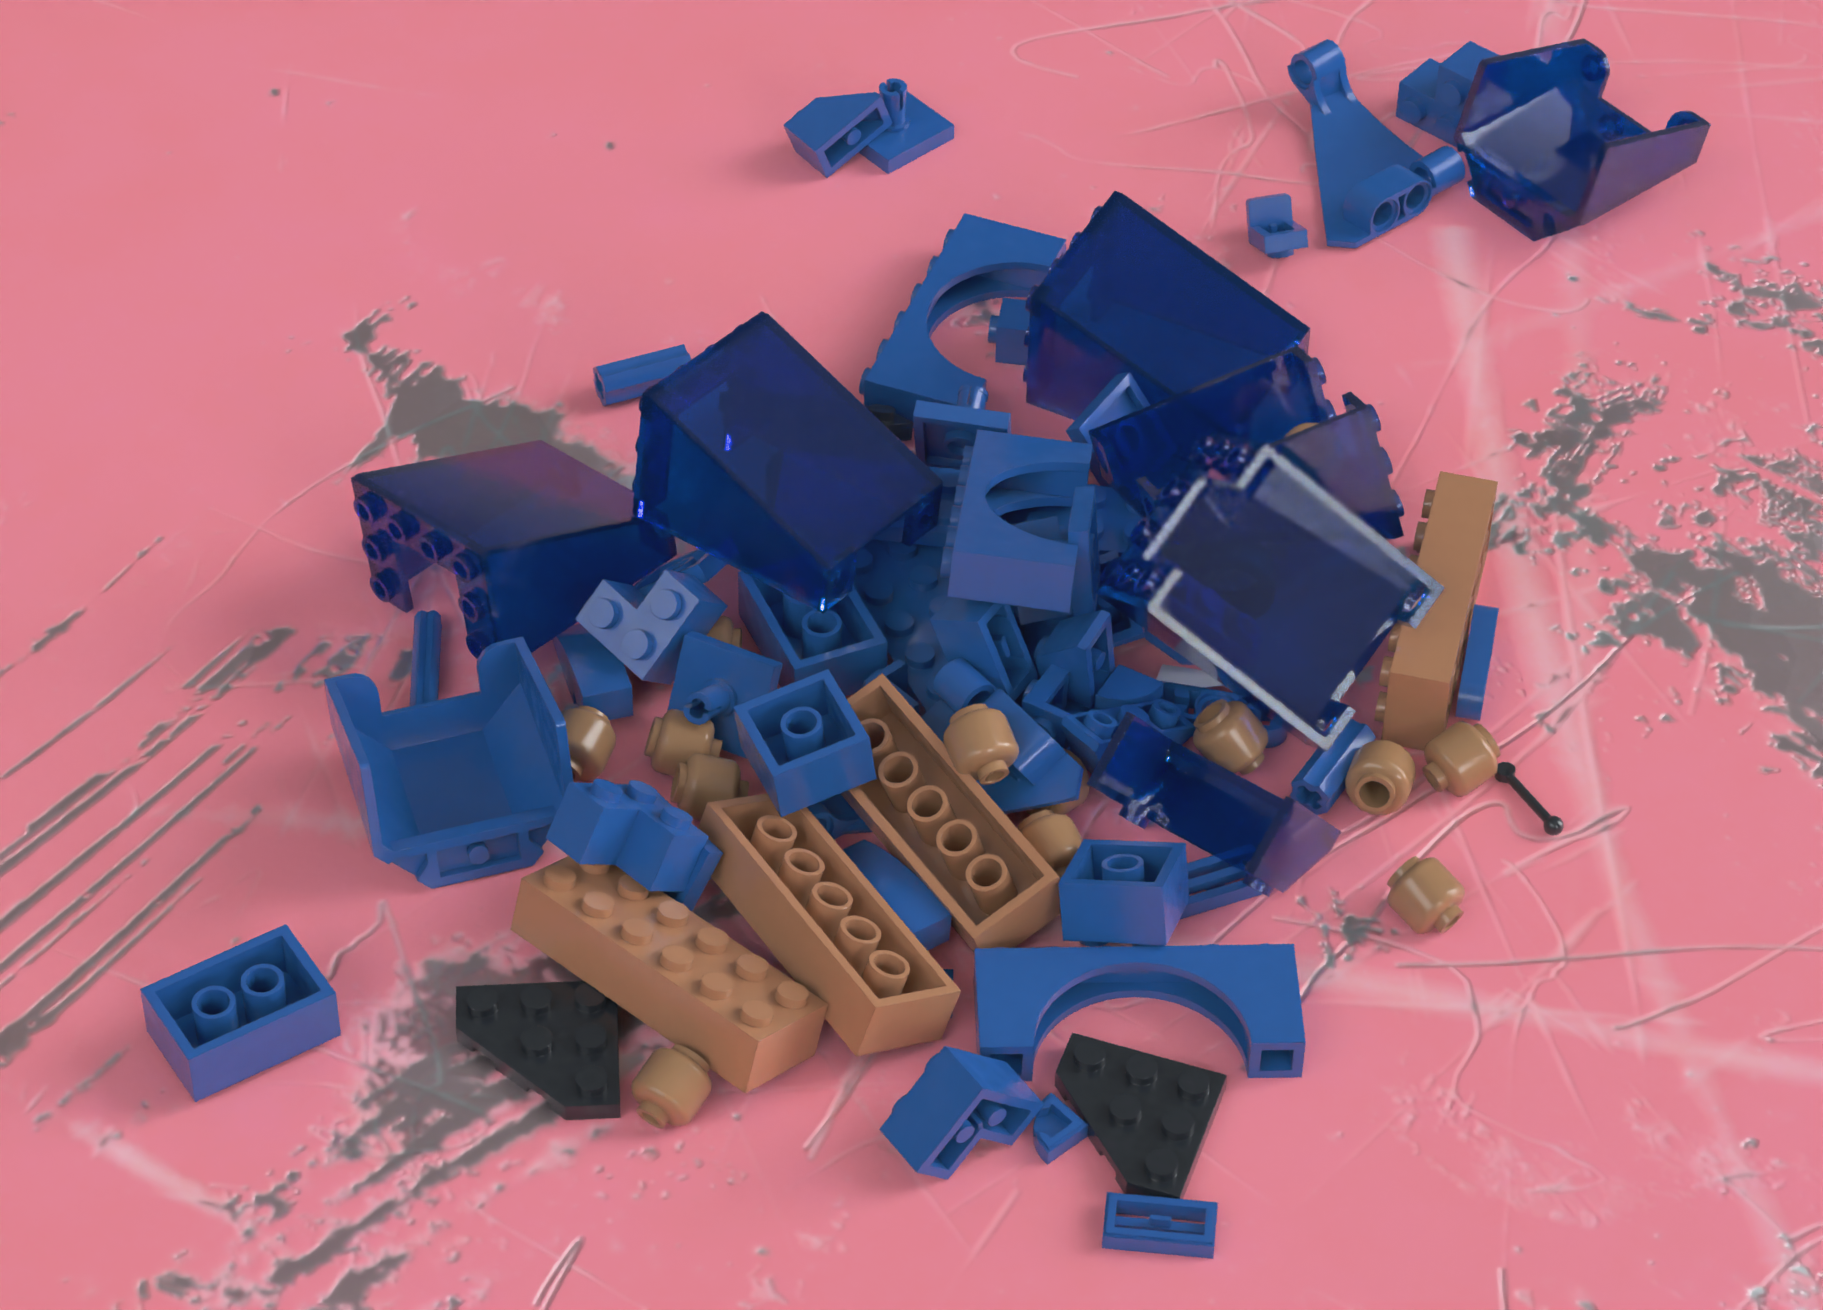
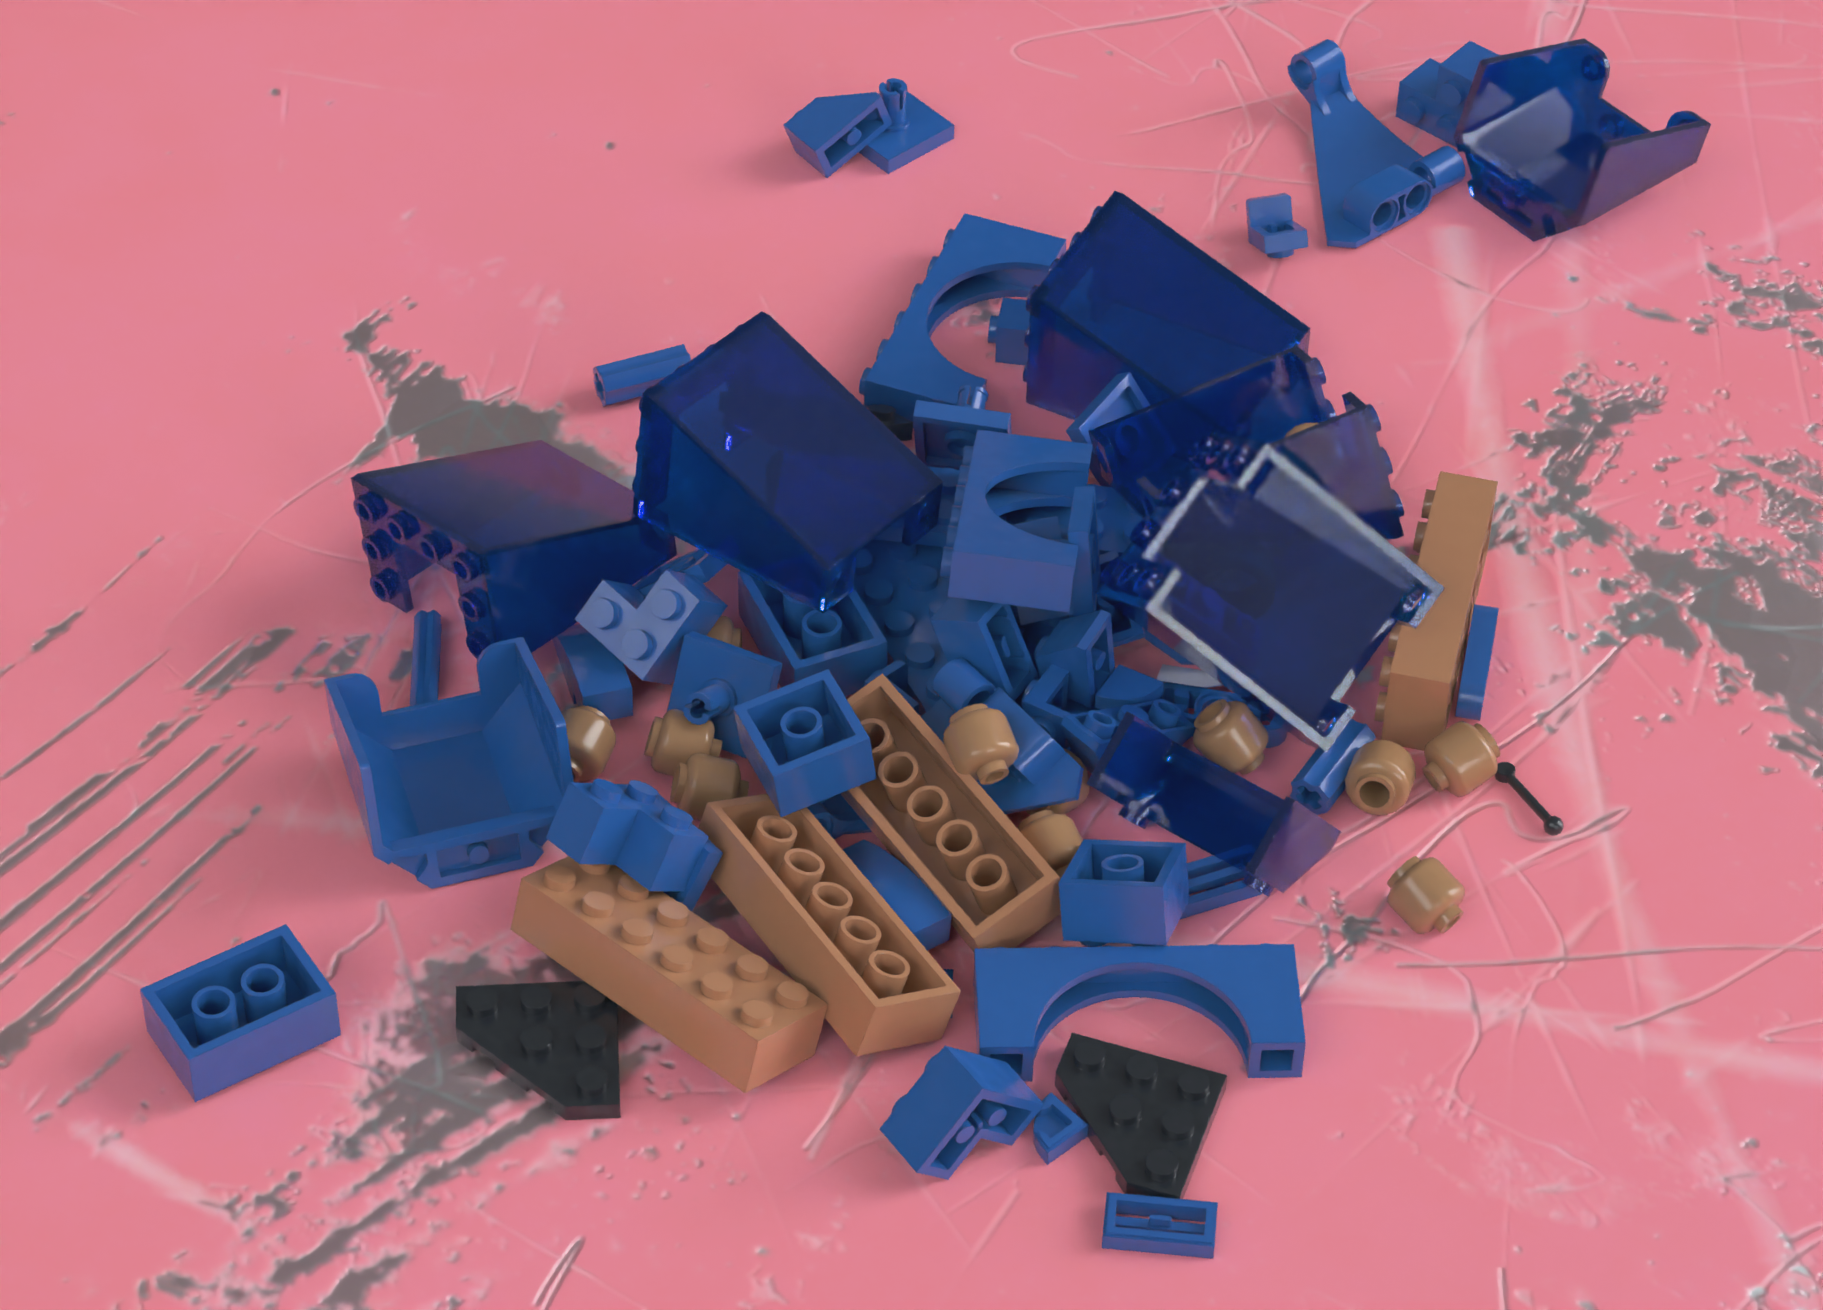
(671, 1086): medium nougat head -> none

